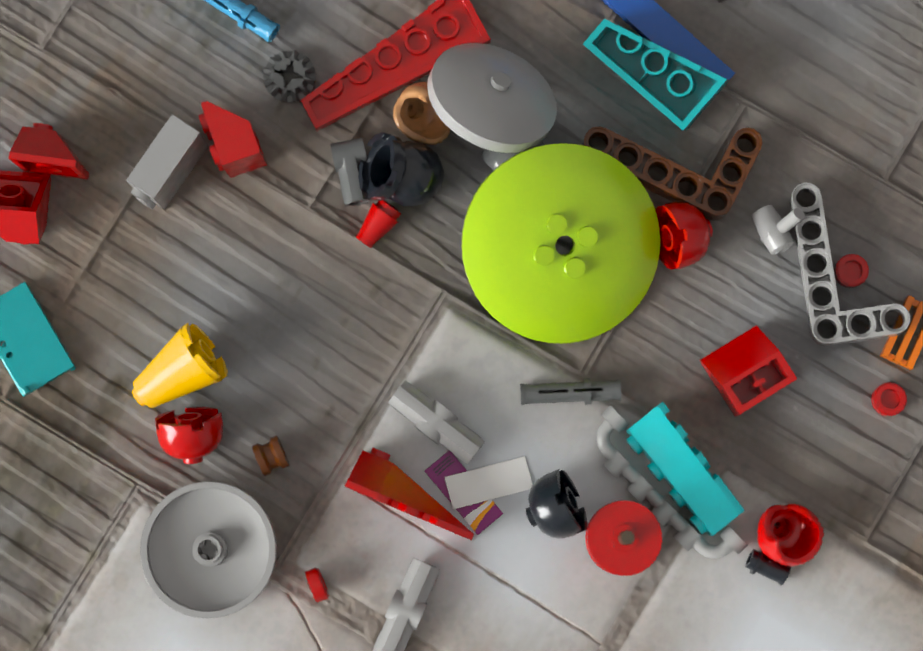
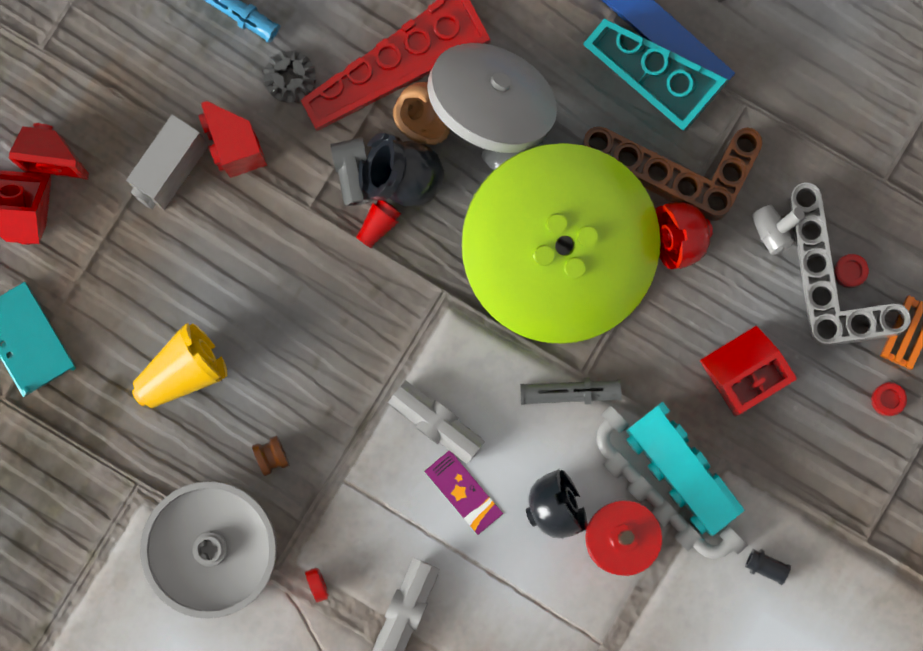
(190, 434): red cylinder -> none
(388, 484): red wedge -> none
(488, 482): white sticker -> none
(794, 536): red piece -> none

